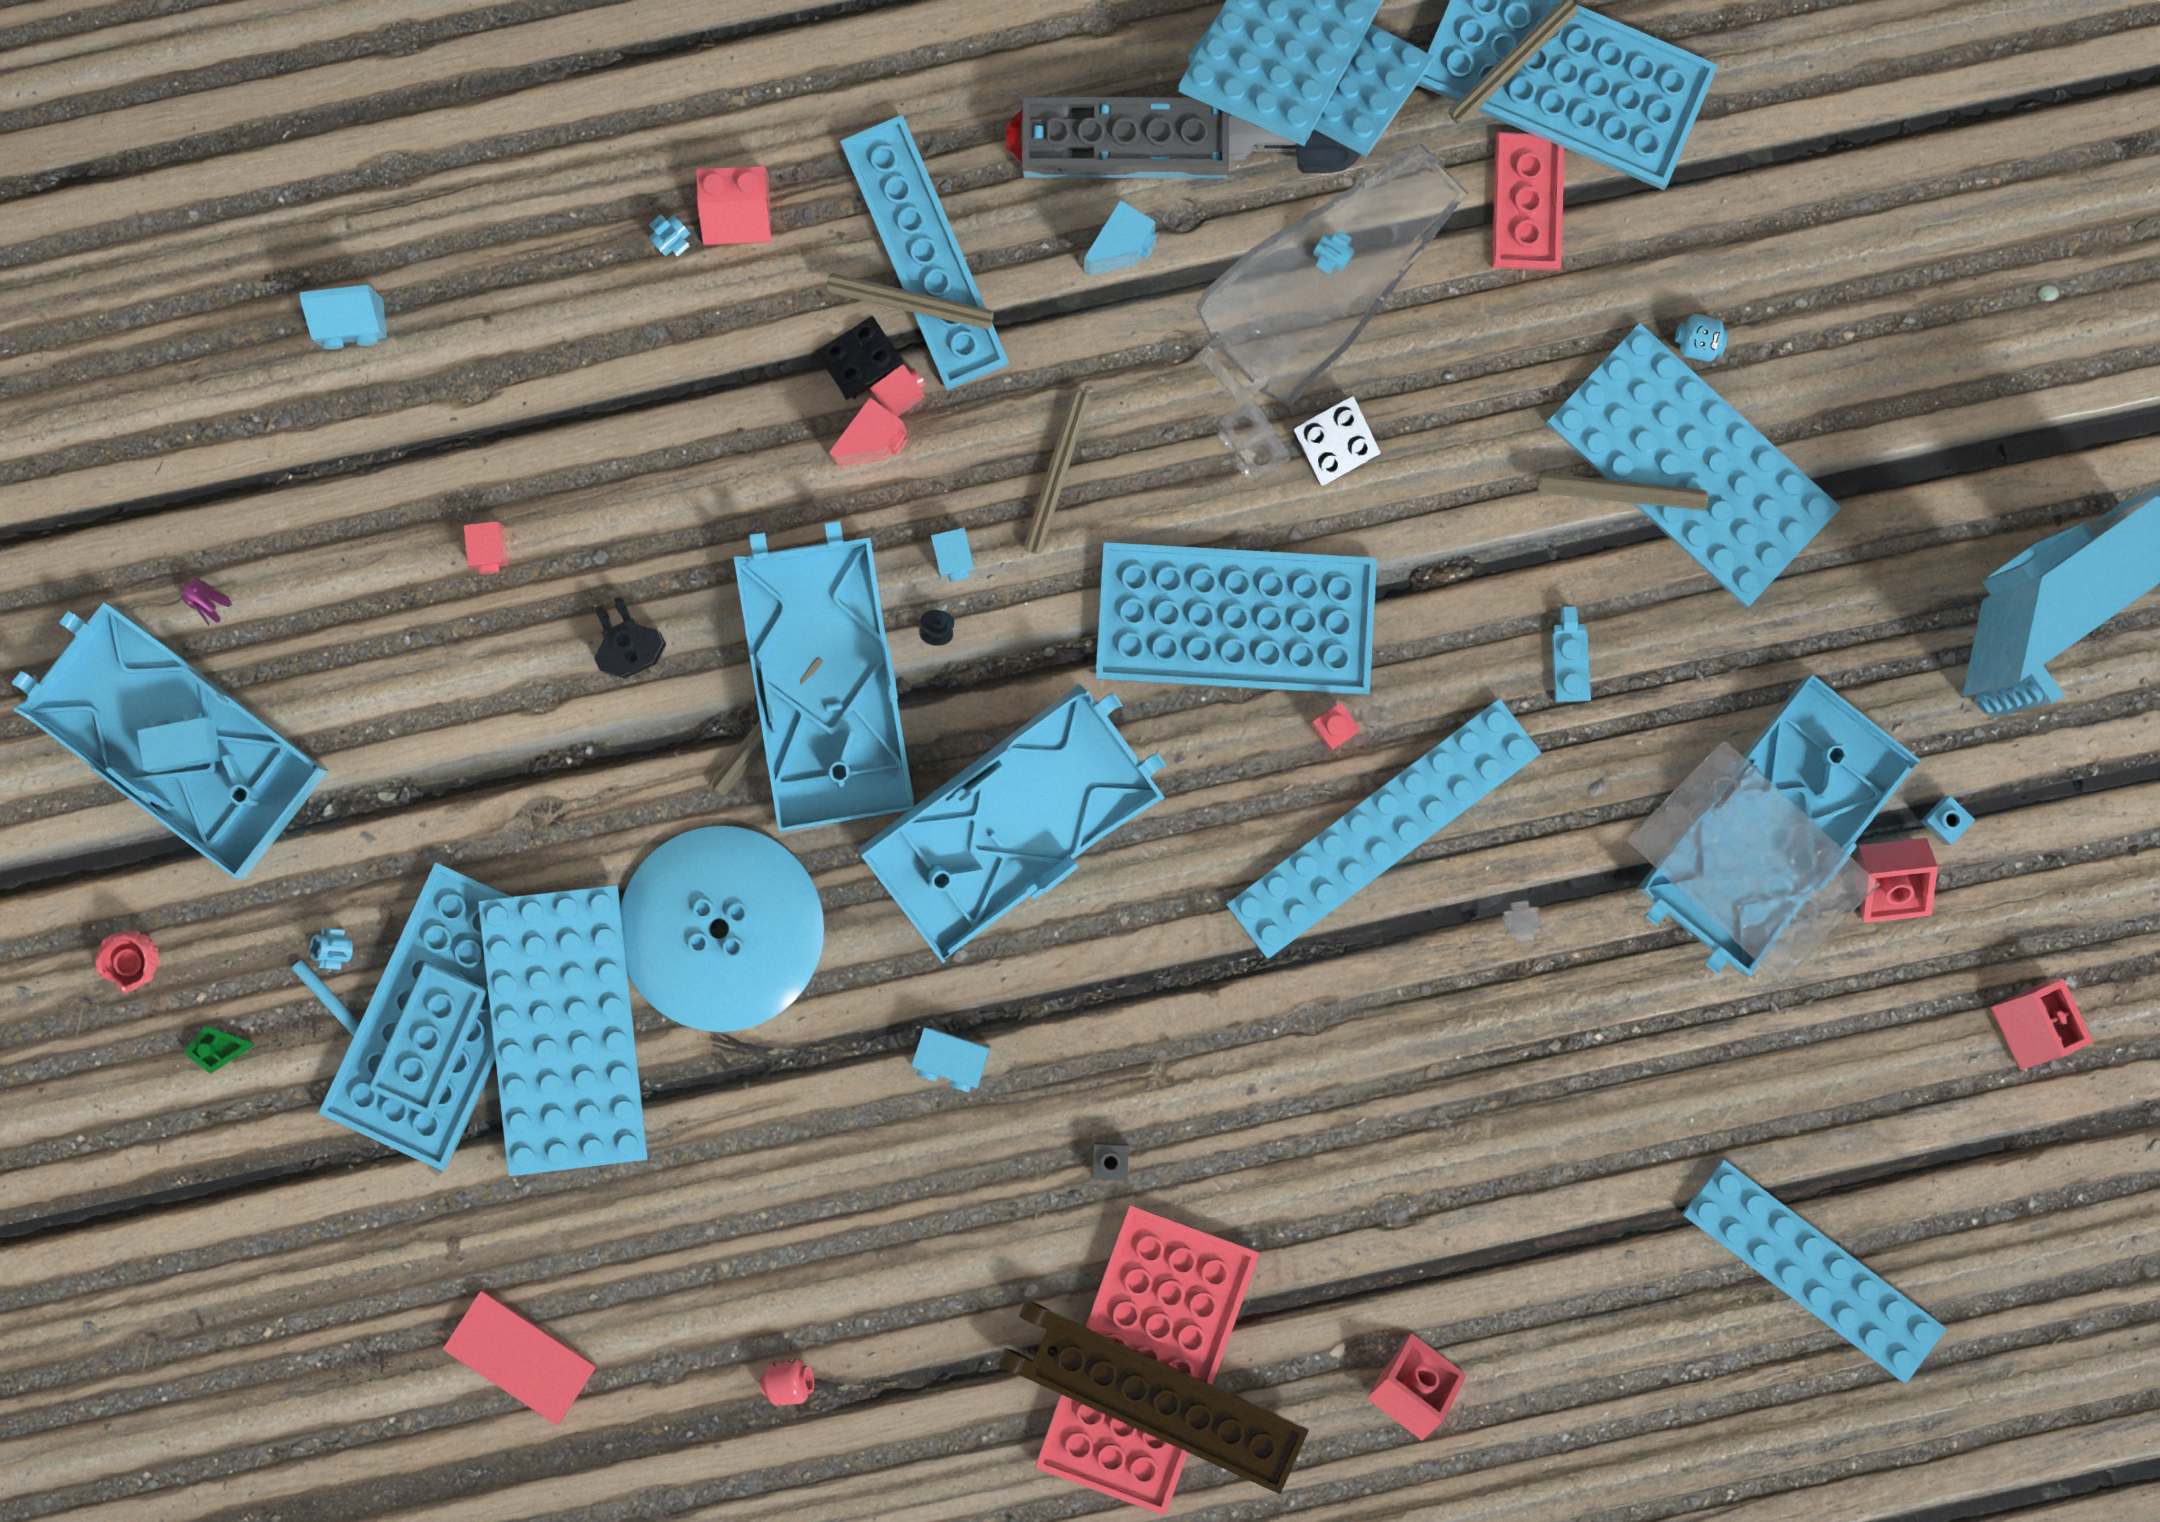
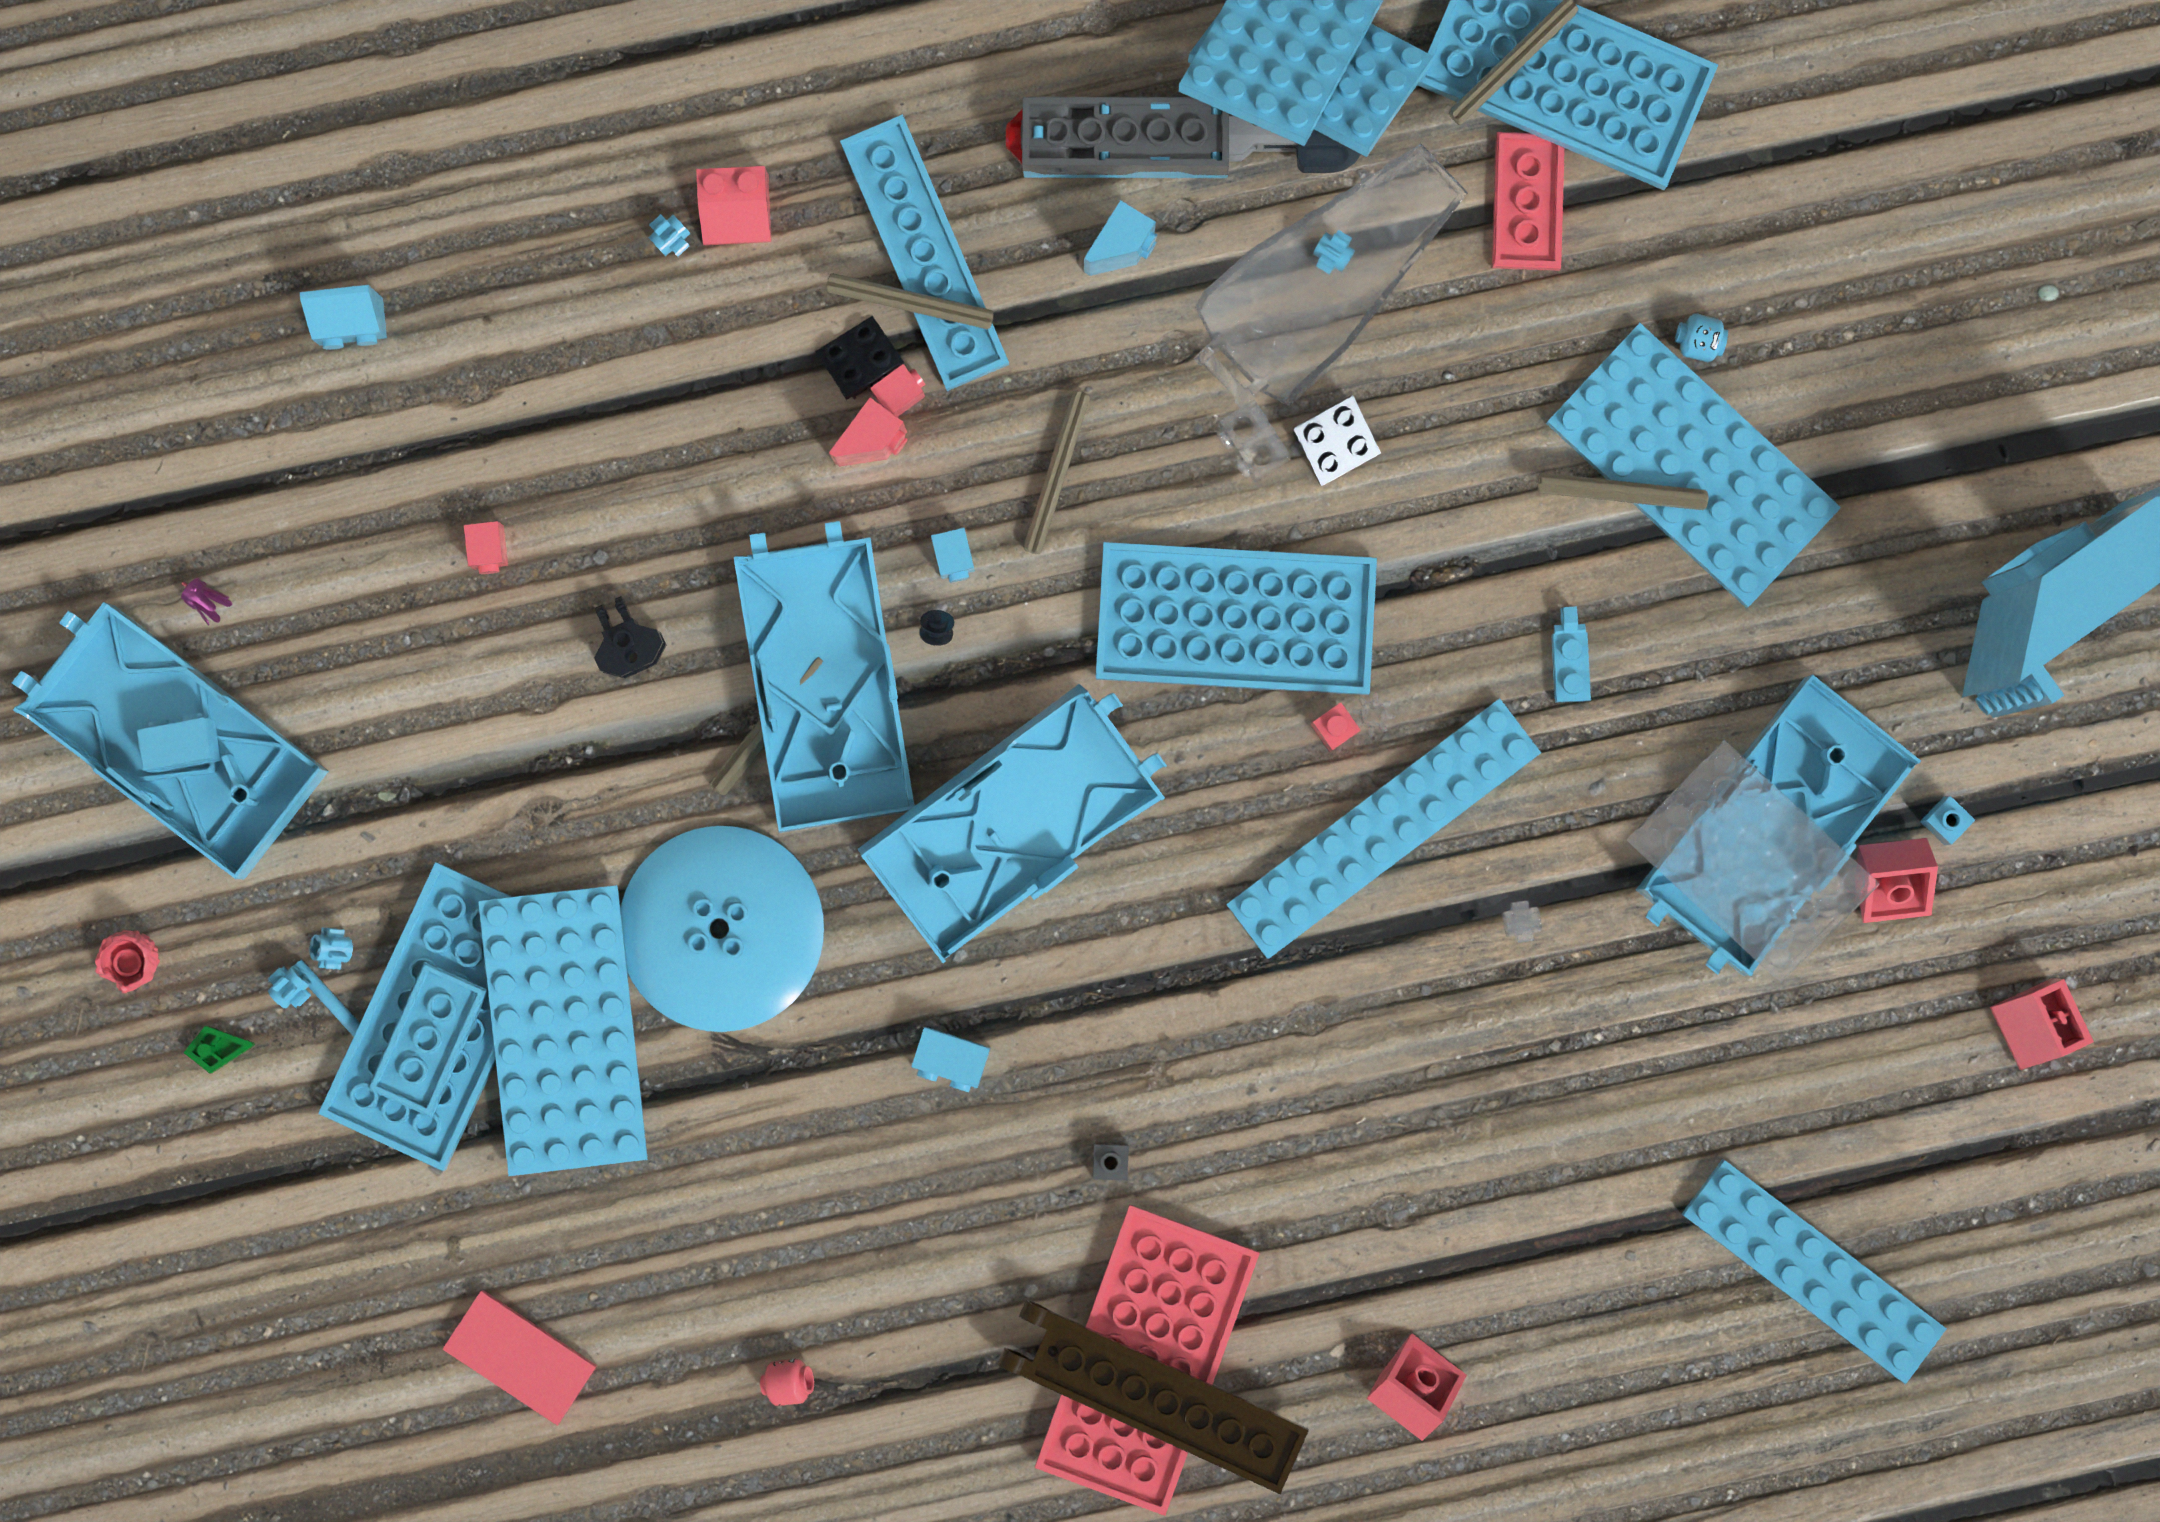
(289, 987): none -> medium azure gear

